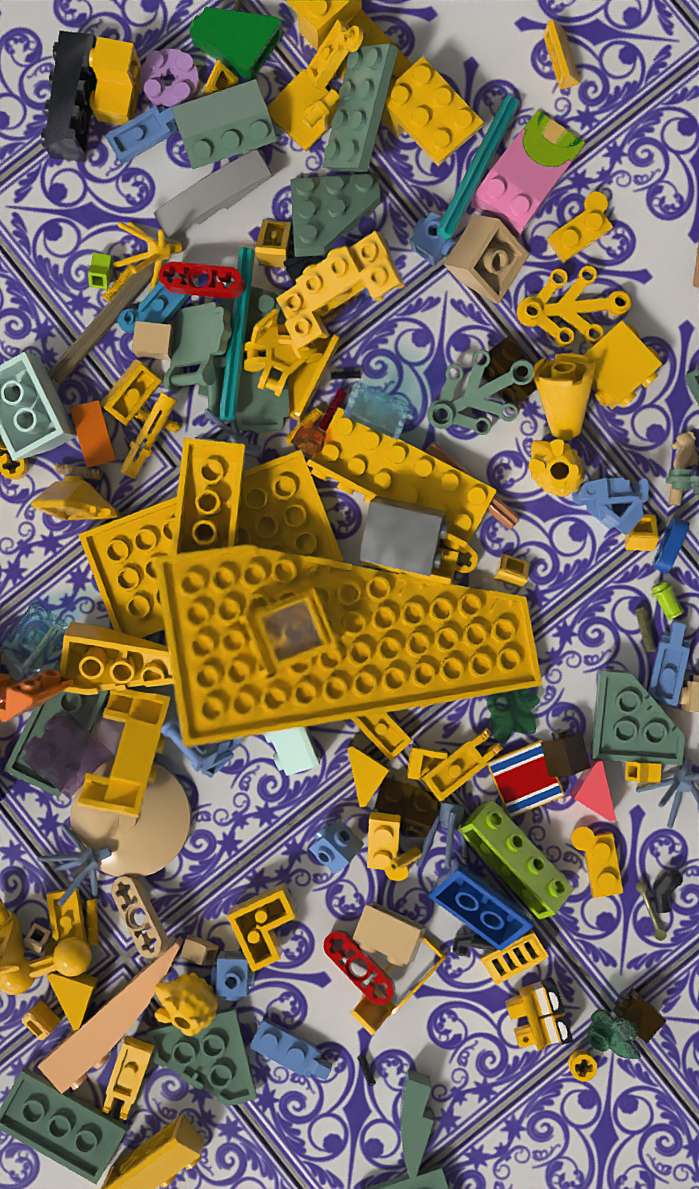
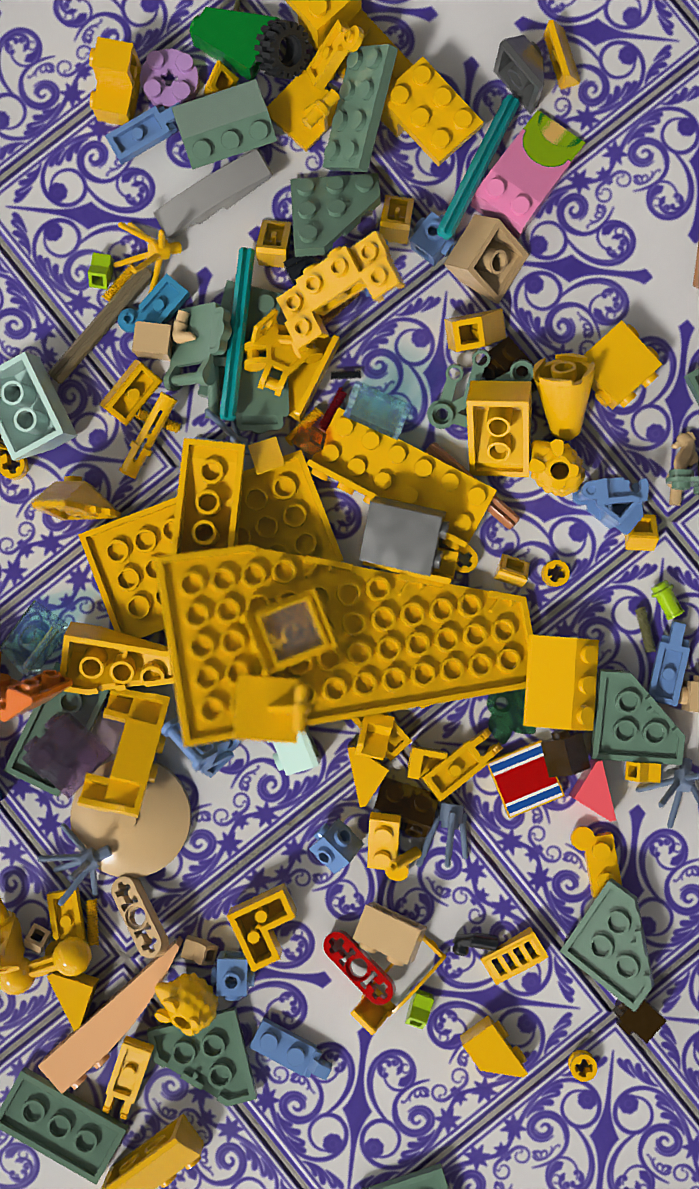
(41, 1020): yellow slope -> none
(69, 104): black wedge -> none
(78, 471): tan piece -> none
(92, 433): orange slope -> none
(179, 328): none -> tan animal
(191, 271): red beam -> none
(266, 455): none -> yellow slope
(269, 49): none -> black tyre
(270, 709): none -> yellow plate
(365, 1066): black leg -> none
(374, 736): none -> yellow panel
(396, 219): none -> yellow slope
(415, 1119): sand green slope -> none
(419, 1009): none -> lime piece
(475, 330): none -> yellow slope
(480, 905): blue slope -> none
(490, 1049): none -> yellow slope
(499, 427): none -> yellow slope
(516, 859): lime brick -> none
(521, 70): none -> dark grey slope
(544, 1013): hips -> none
(559, 581): none -> yellow bush
(561, 682): none -> yellow slope
(569, 309): yellow plant -> none
(583, 229): yellow hinge -> none
(612, 1034): clear green plate -> none
(613, 945): none -> sand green plate
(659, 933): olive hinge -> none
(663, 887): black arm -> none
(670, 545): blue beam -> none

